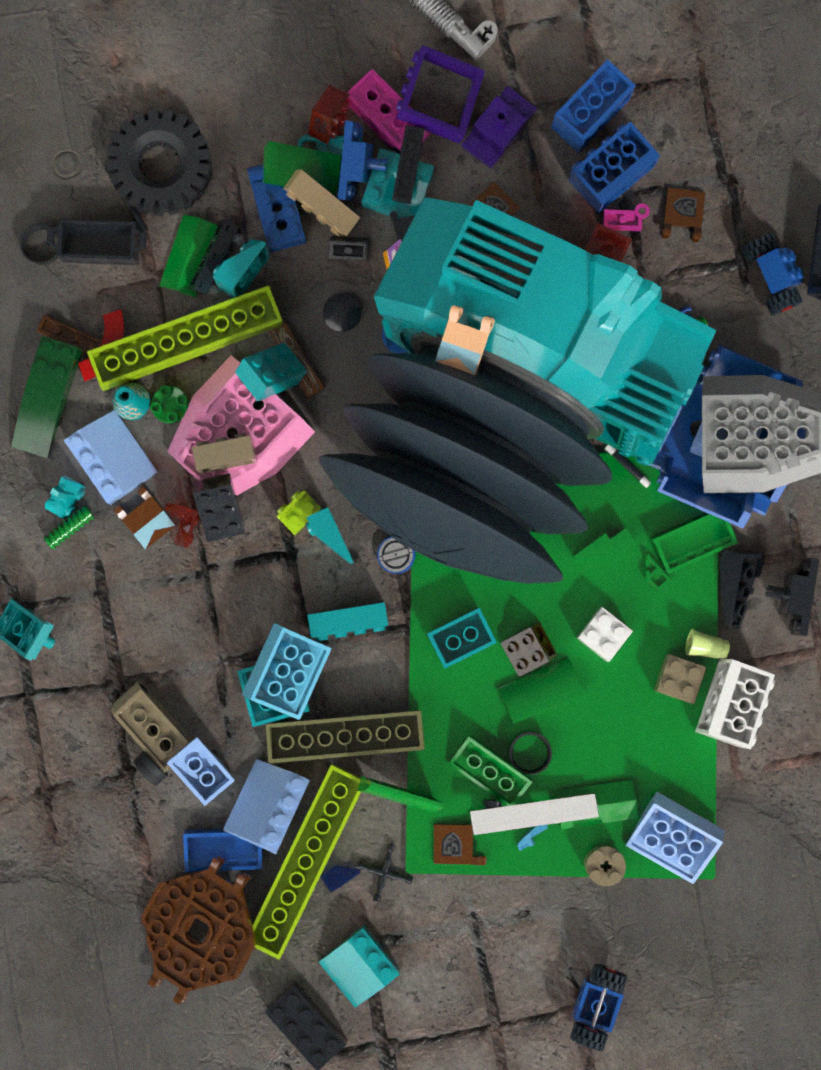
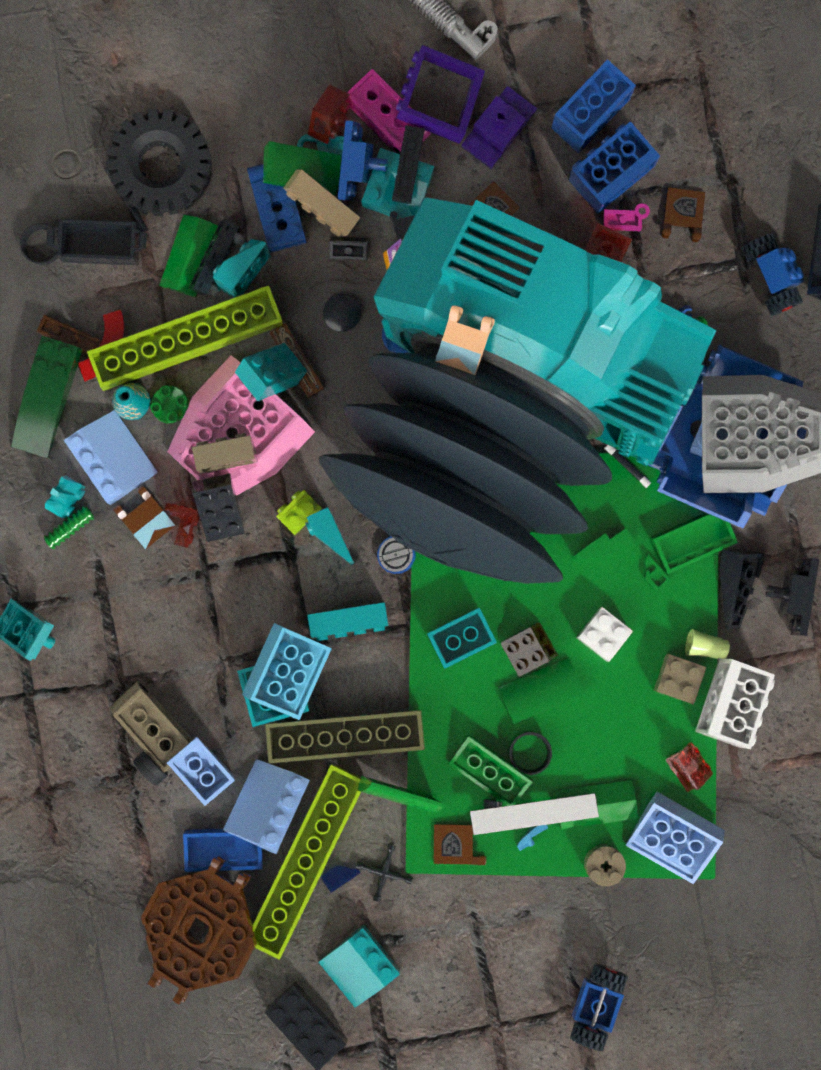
(690, 767): none -> clear red bracket

